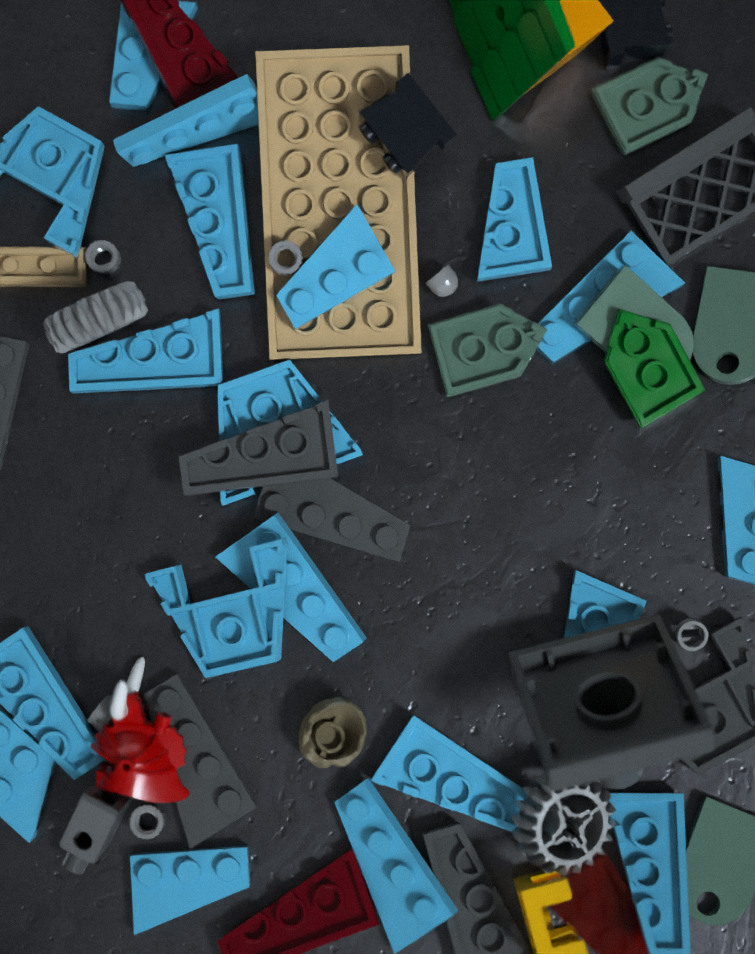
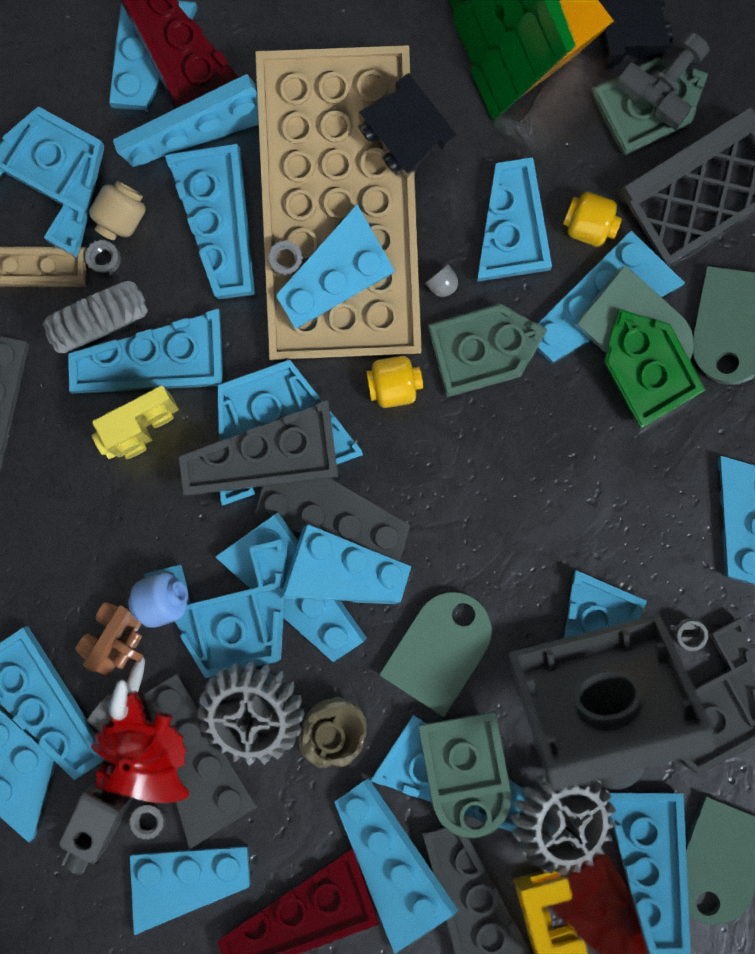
(116, 642): none -> nougat hips
(117, 210): none -> tan head
(125, 430): none -> light yellow plate
(157, 601): none -> light blue head
(267, 701): none -> light grey gear
(338, 569): none -> medium azure wing
(394, 381): none -> yellow head
(437, 653): none -> sand green tile
(466, 770): none -> sand green tile
(592, 219): none -> yellow head
(660, 87): none -> dark grey bar

